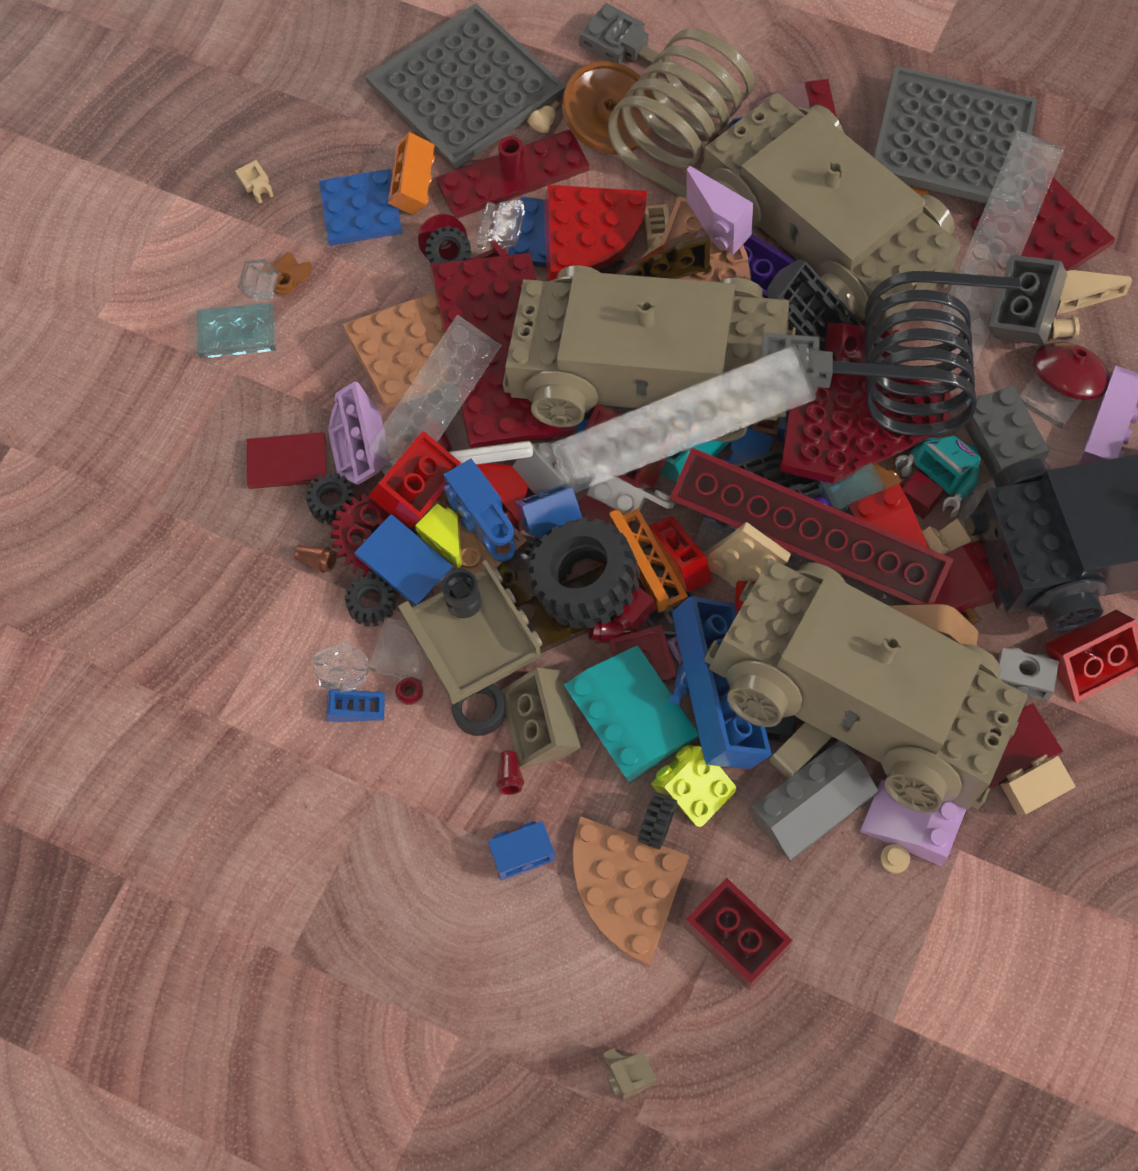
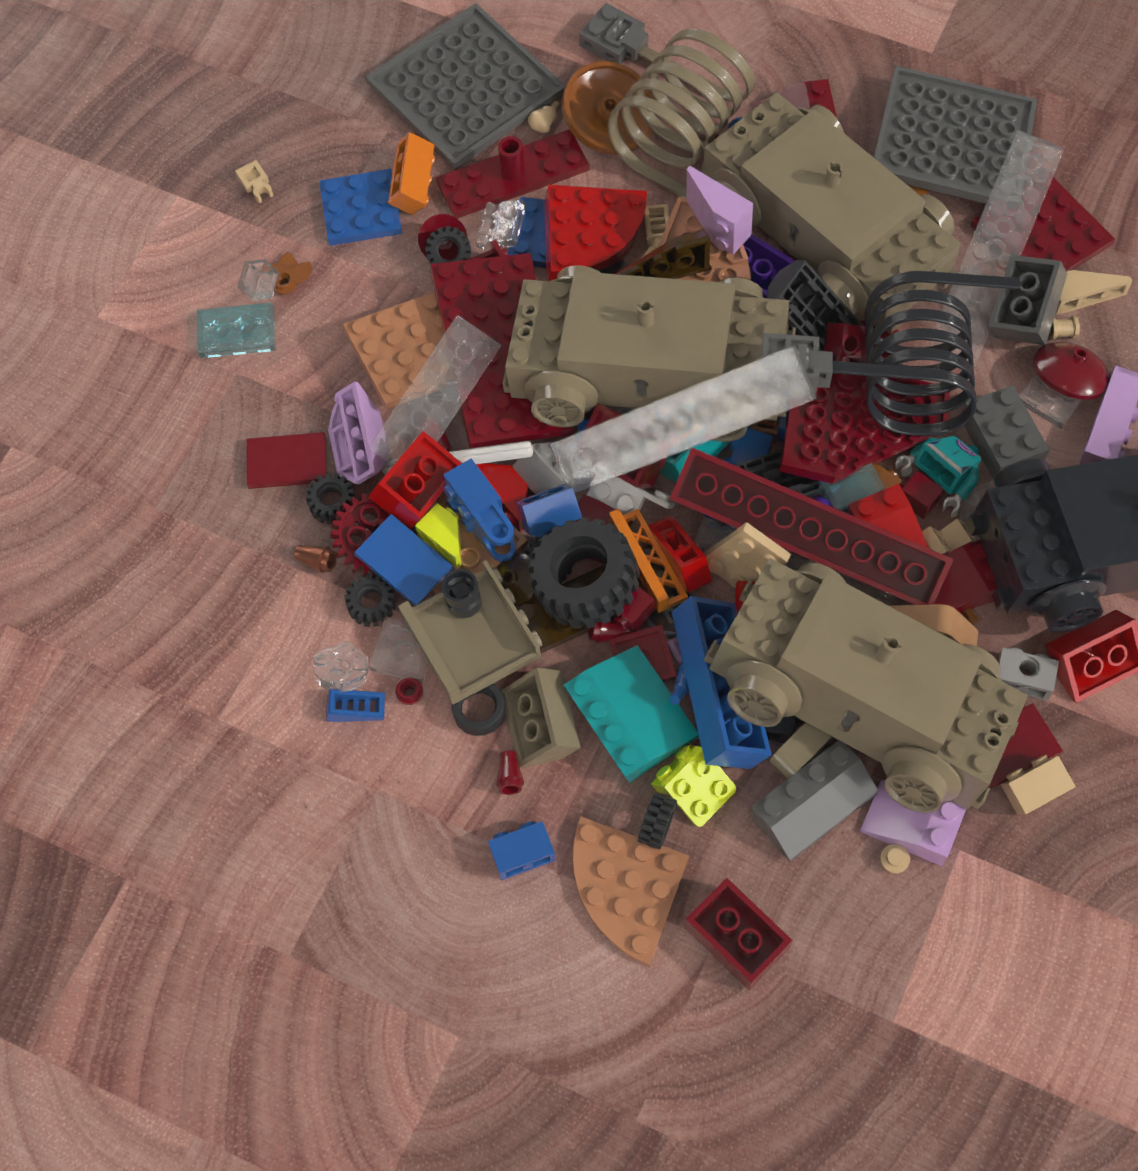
(629, 1073): dark tan brick -> none

